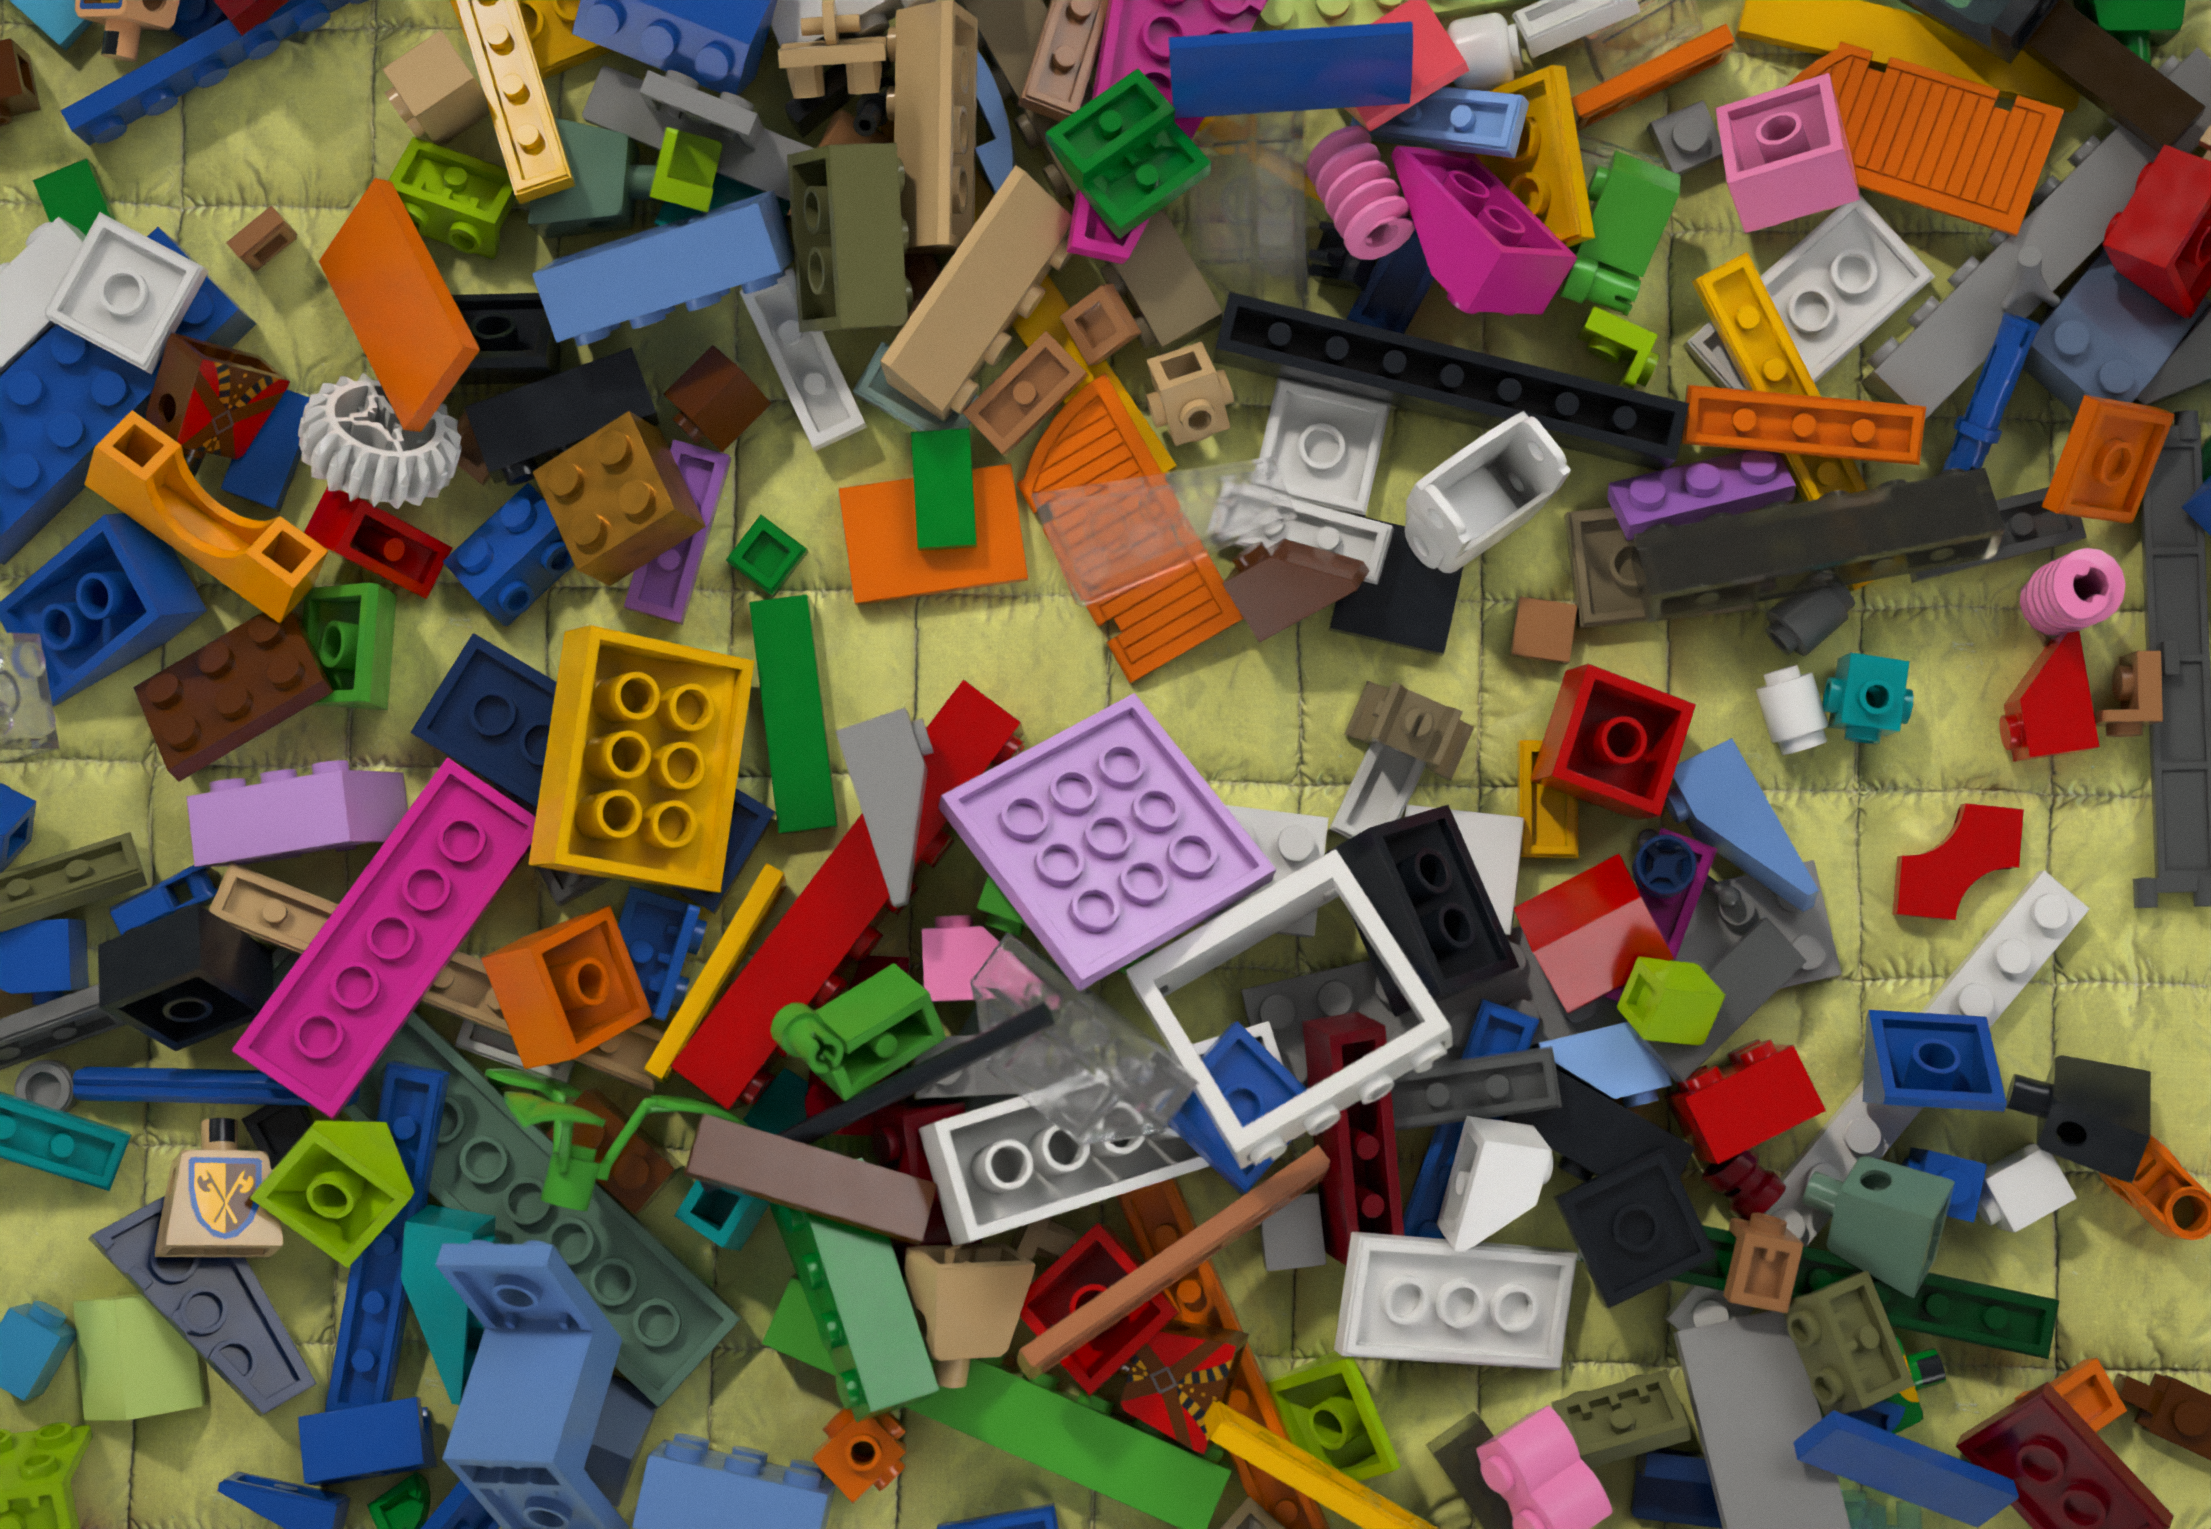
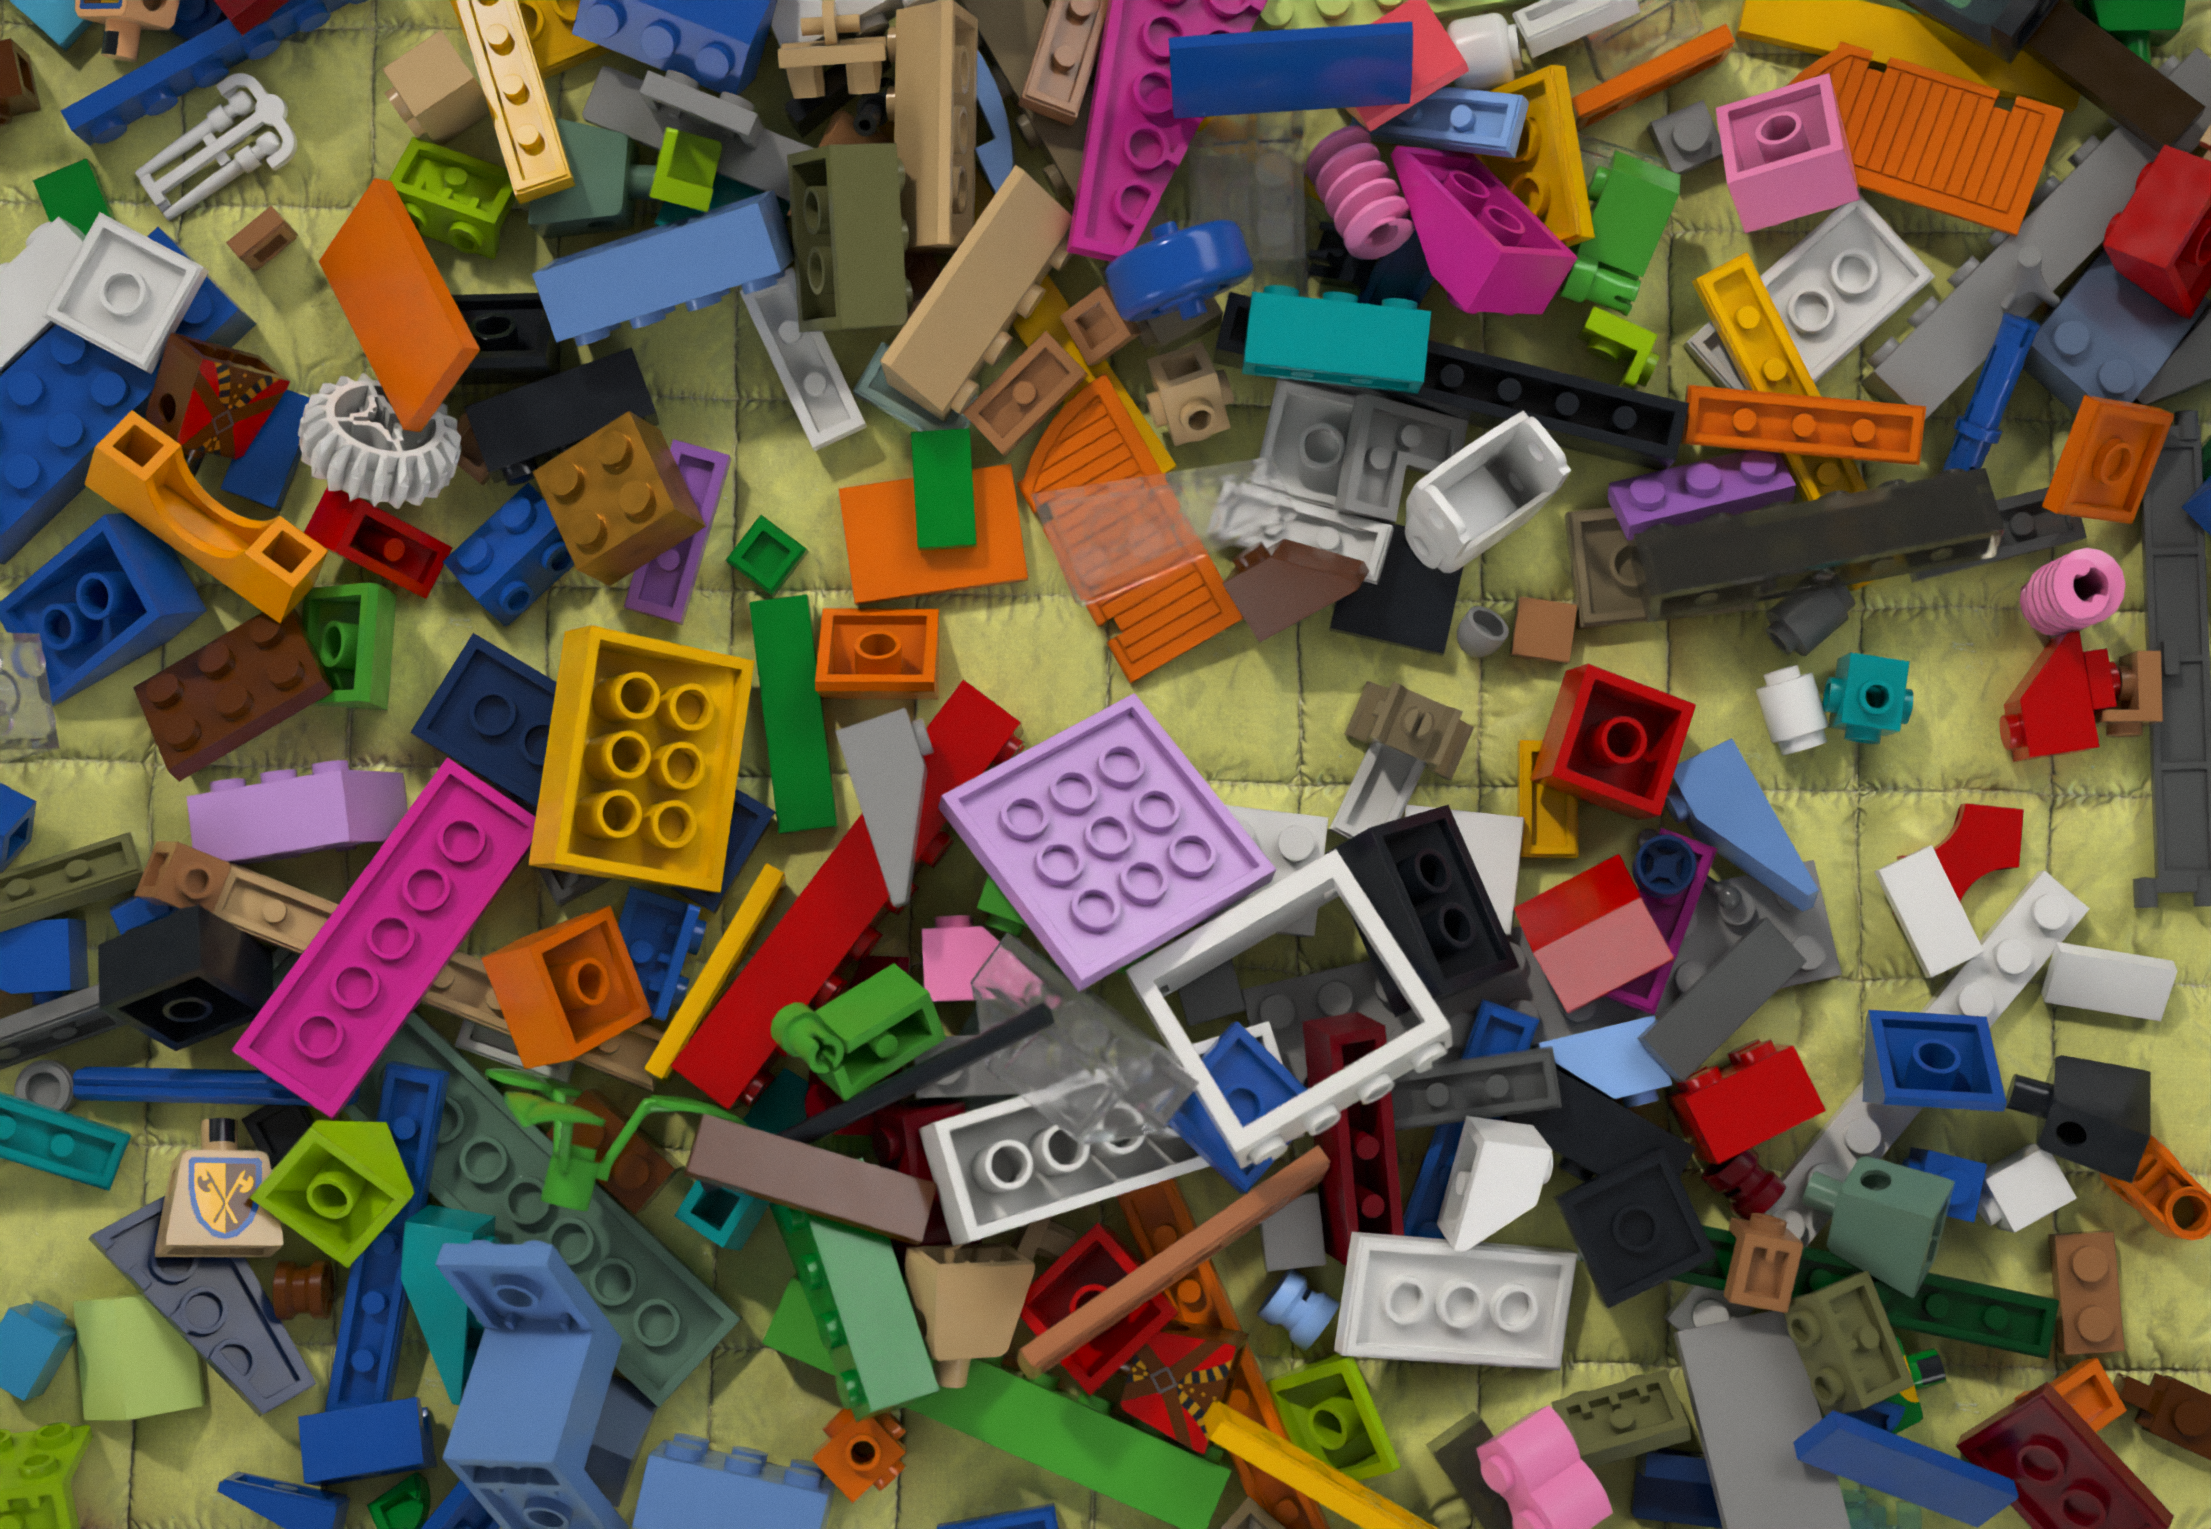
(182, 877): none -> medium nougat bracket
(269, 111): none -> white piece
(303, 1290): none -> reddish brown wheel
(715, 400): reddish brown brick -> none
(878, 654): none -> orange slope
(1128, 153): green slope -> none
(1179, 270): none -> blue wheel
(1212, 995): none -> dark grey brick
(1298, 1309): none -> light blue wheel
(1336, 339): none -> teal brick
(1384, 443): none -> light grey plate
(1481, 632): none -> light grey hinge
(1670, 1001): lime panel -> none
(1929, 911): none -> white tile
(2087, 1292): none -> medium nougat plate
(2102, 679): none -> red plate
(2108, 981): none -> white tile

